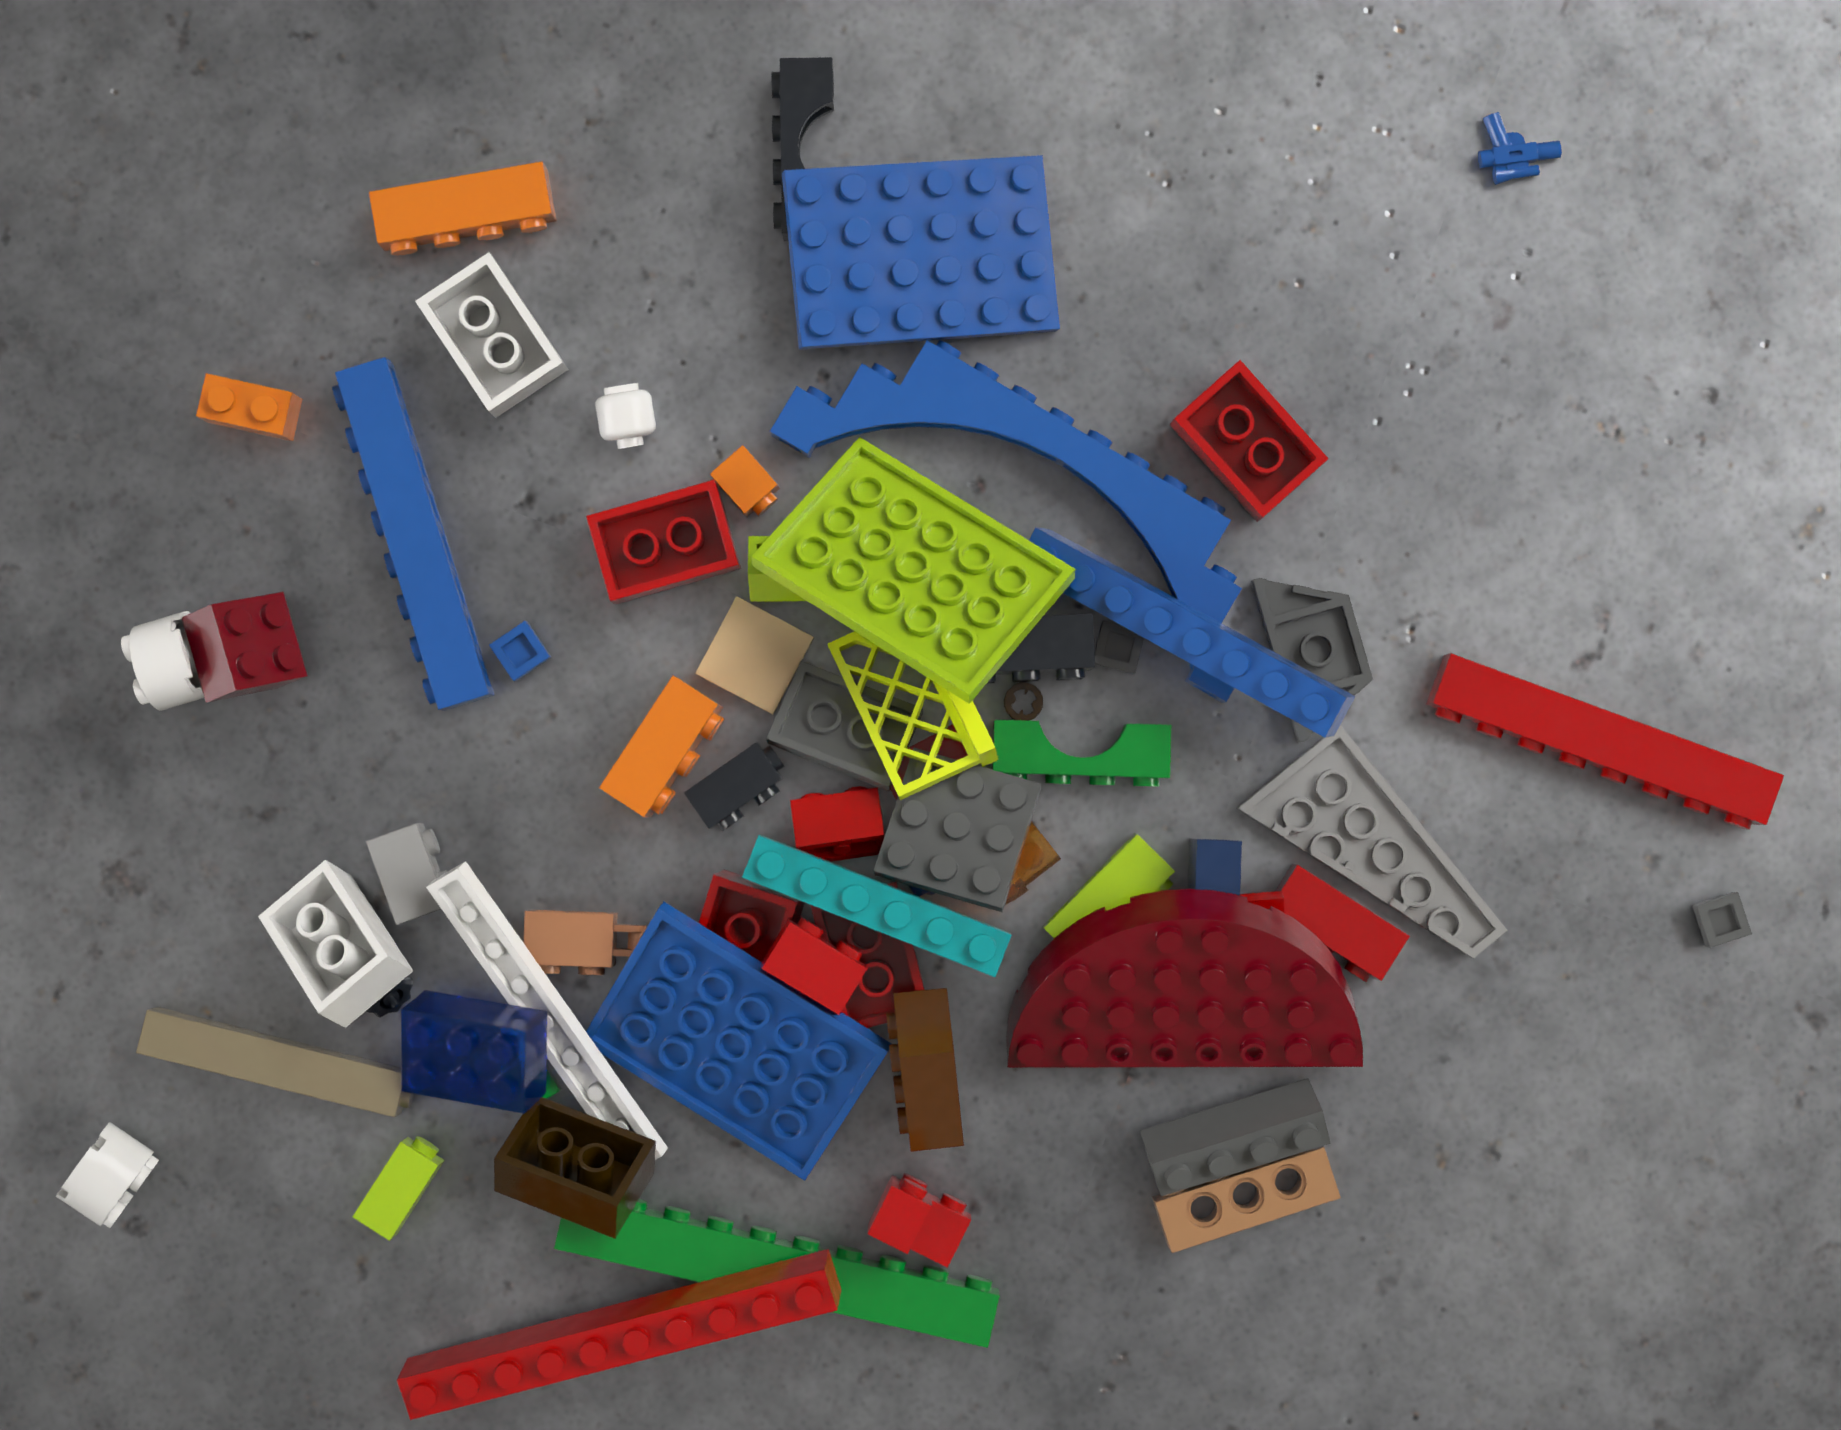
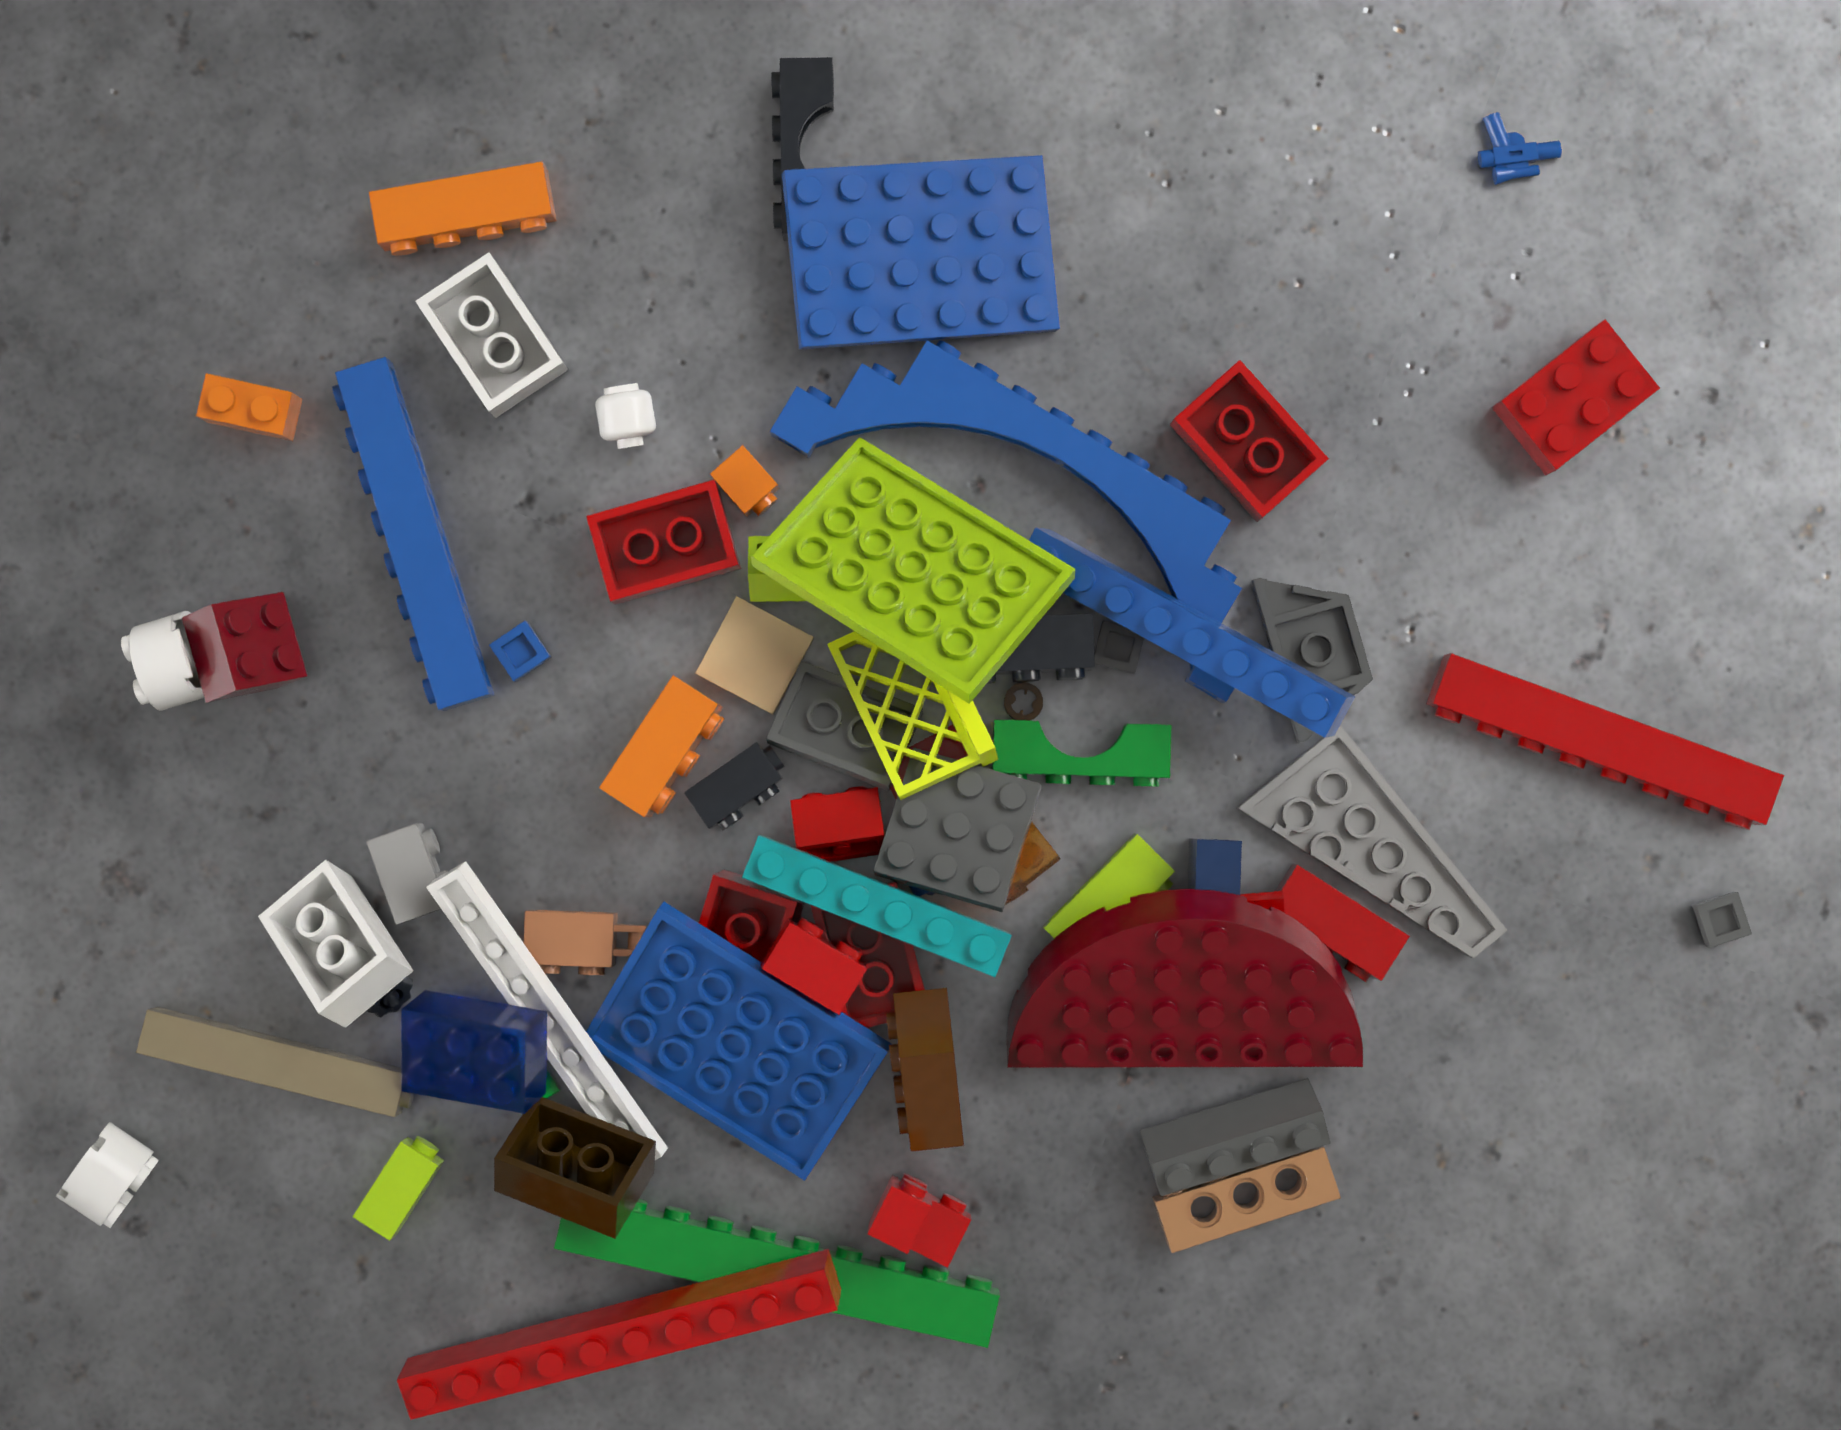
(1575, 397): none -> red brick

